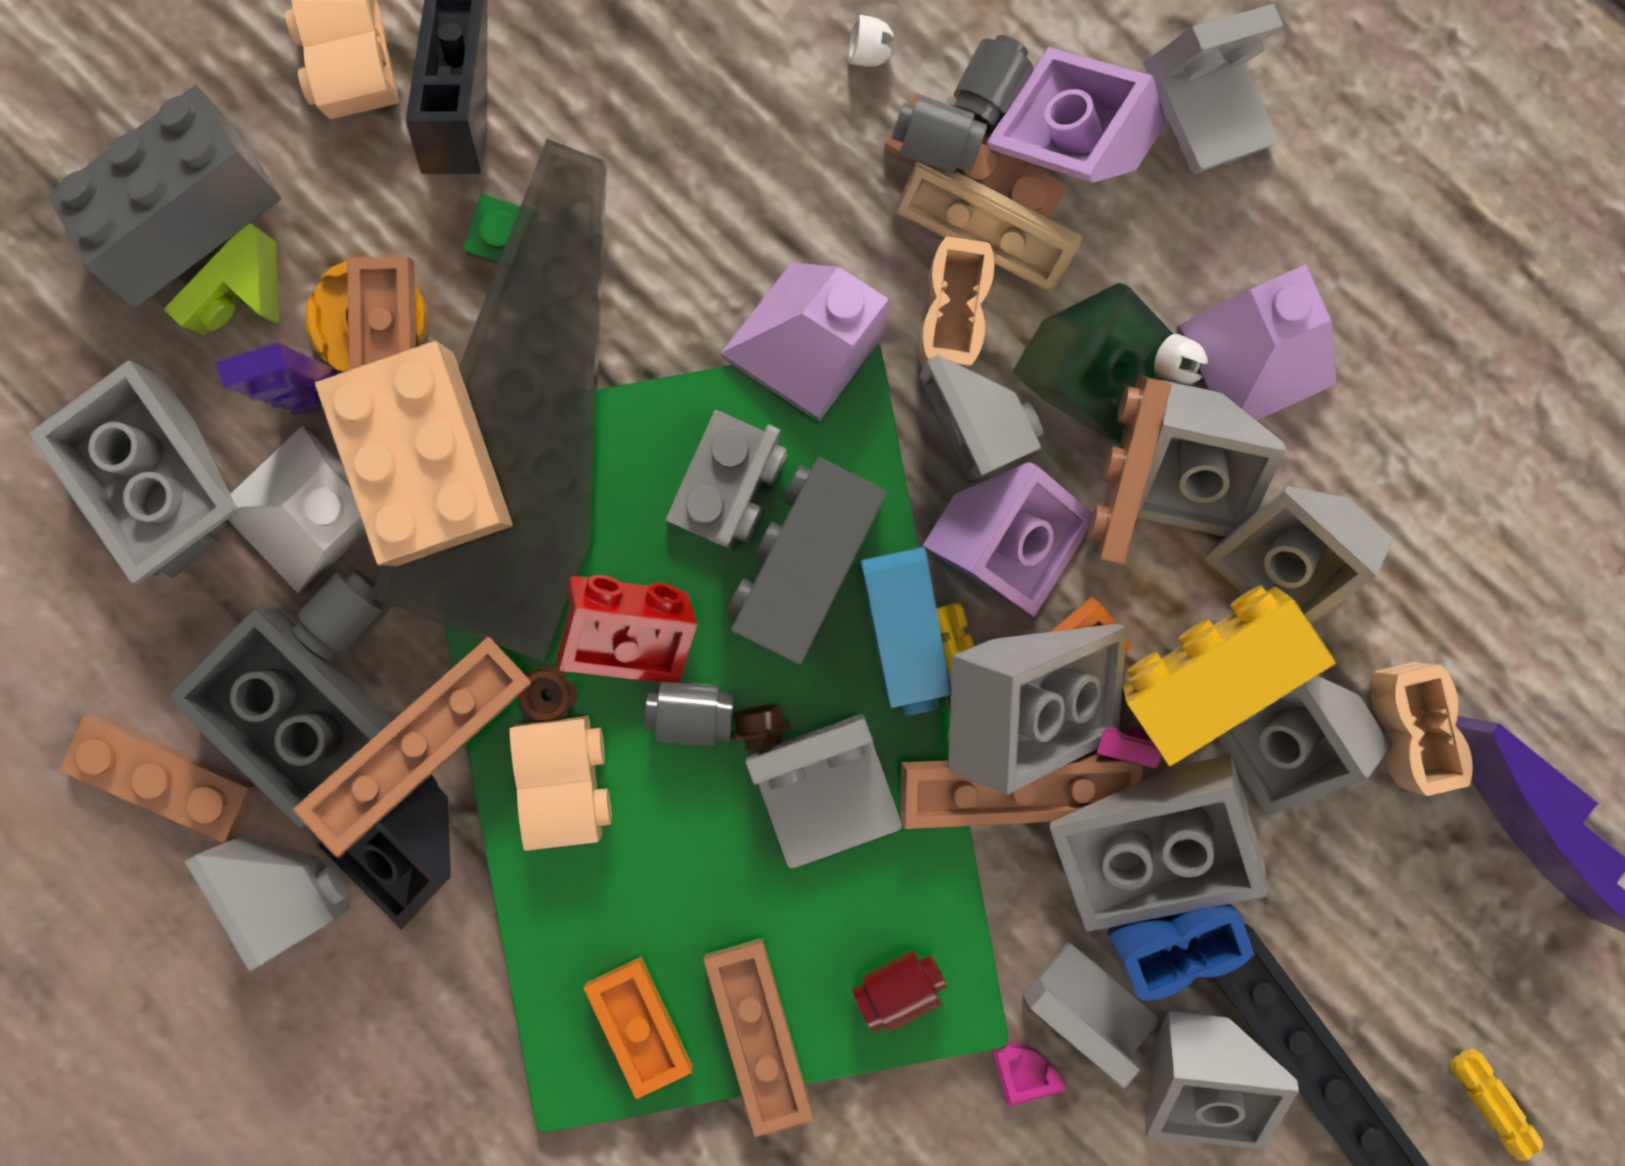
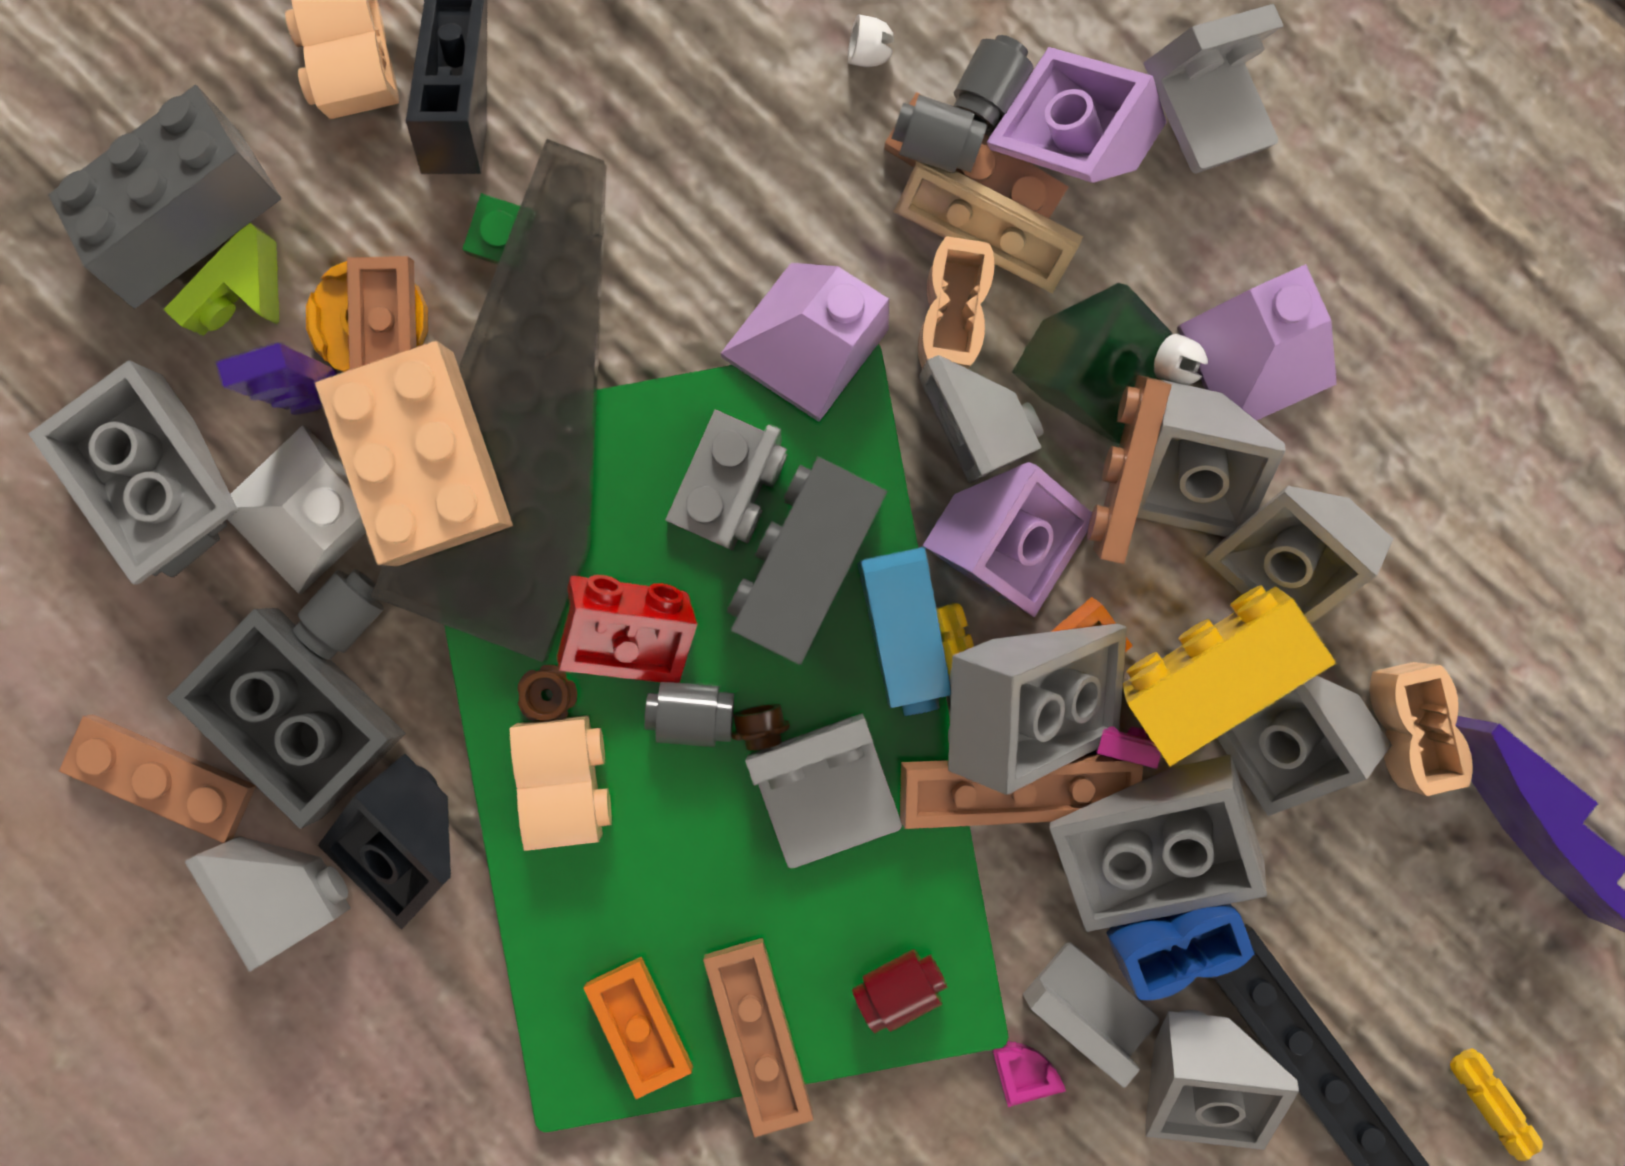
(412, 747): nougat plate -> none

